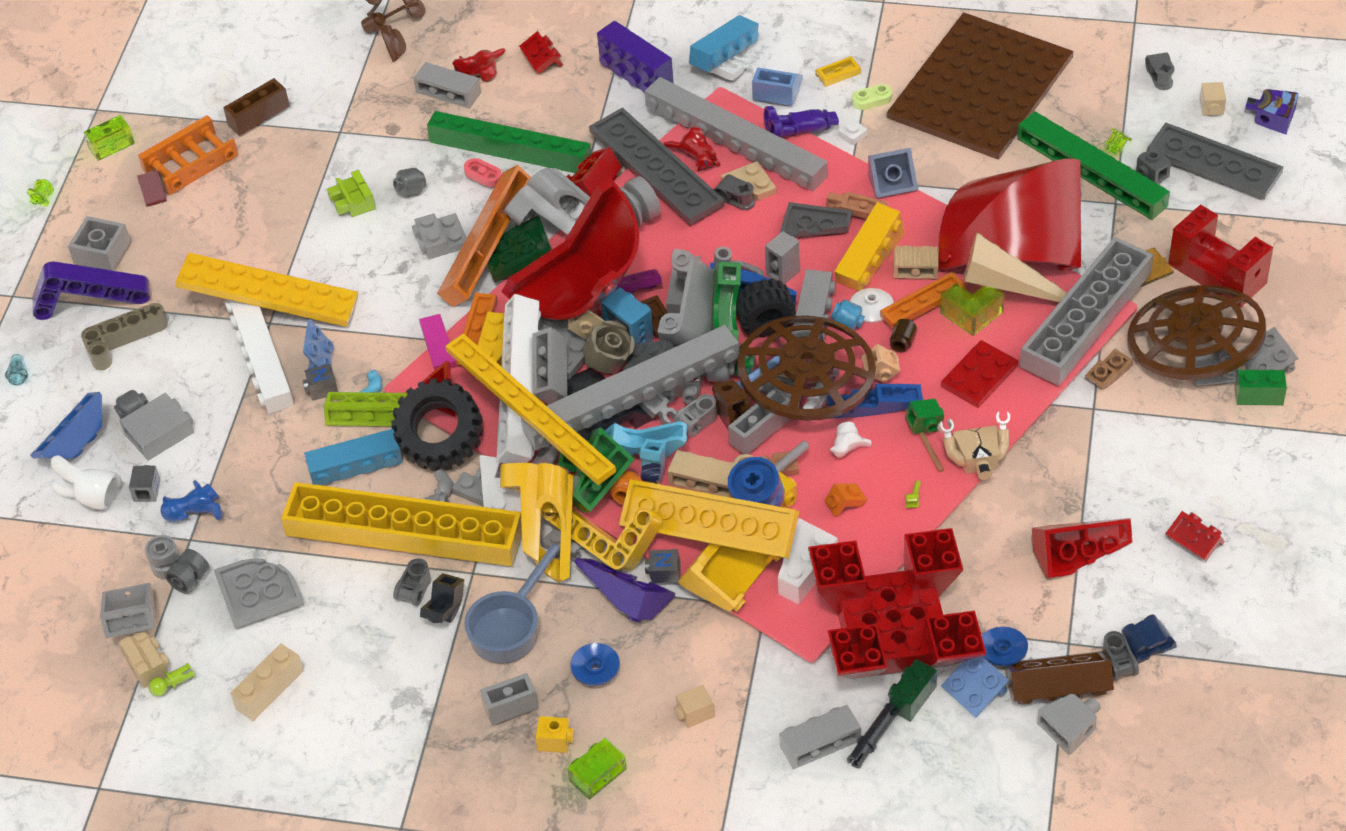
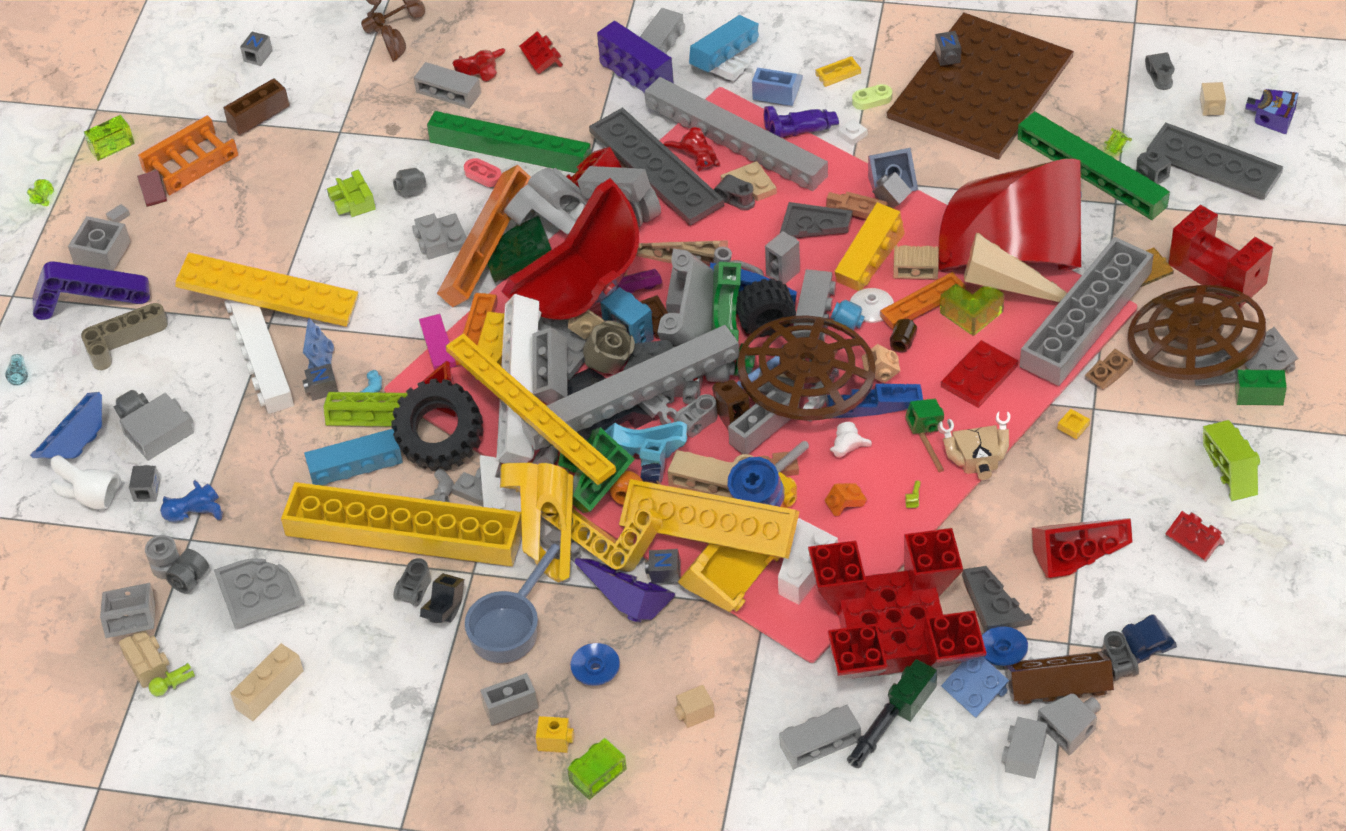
(118, 214): none -> light grey piece
(256, 48): none -> flat silver brick
(631, 181): none -> light grey brick
(664, 29): none -> light grey brick
(664, 250): none -> tan wedge
(891, 189): none -> flat silver brick
(947, 48): none -> flat silver brick
(992, 601): none -> dark grey wing
(1025, 747): none -> light grey brick
(1073, 424): none -> yellow plate
(1234, 458): none -> lime wedge

